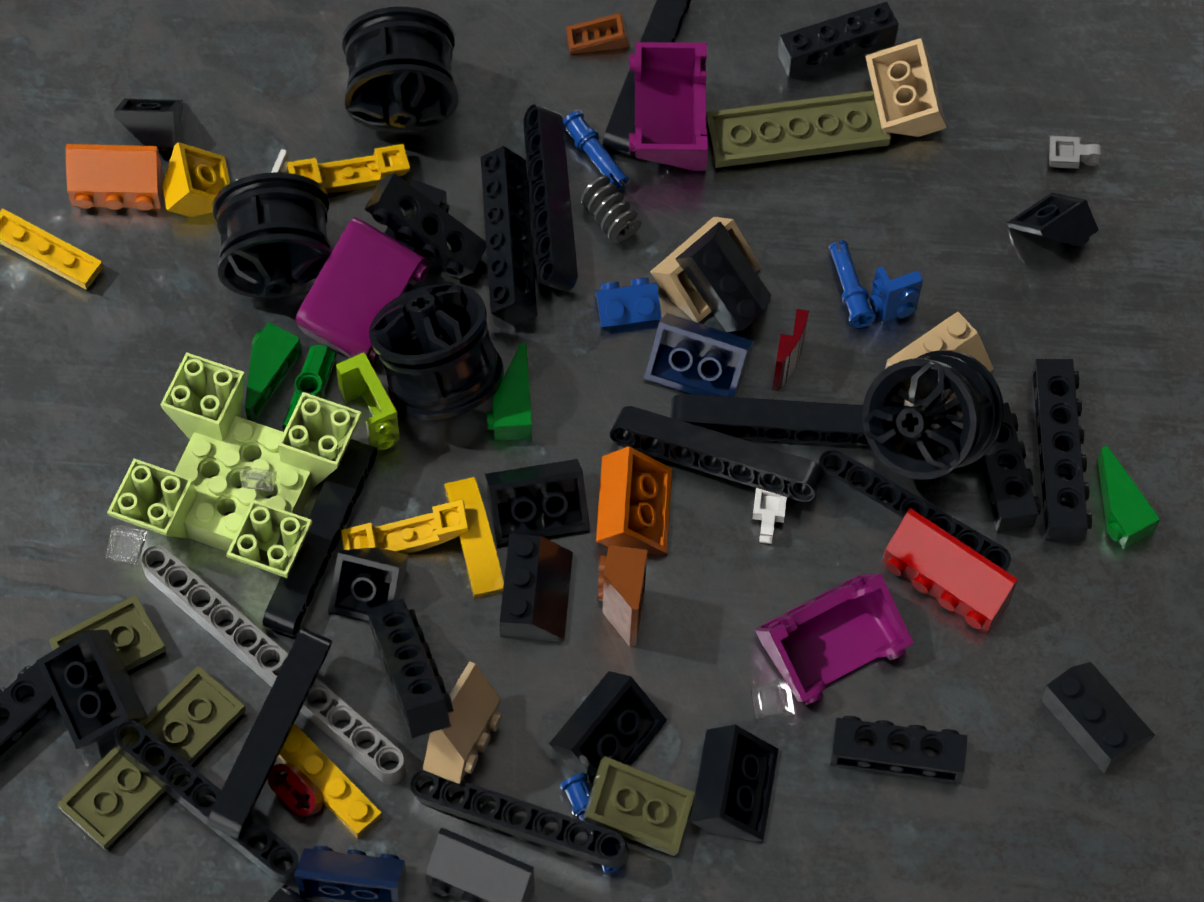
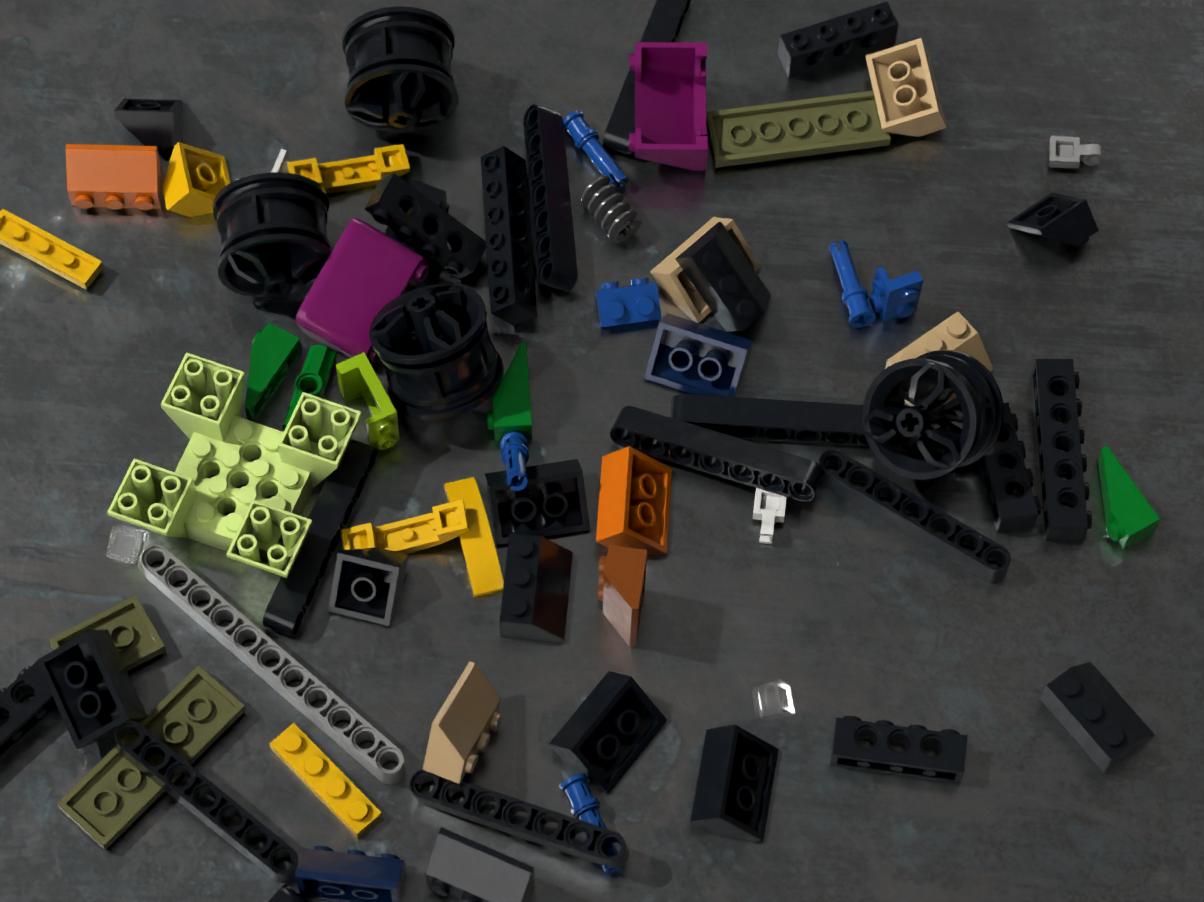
(258, 478): clear slope -> none
(269, 733): black beam -> none
(298, 785): dark red beam -> none
(410, 668): black brick -> none
(515, 456): none -> blue pin
(608, 42): dark orange slope -> none
(639, 806): olive plate -> none
(790, 350): dark red slope -> none
(835, 635): magenta windscreen -> none
(949, 571): slope -> none

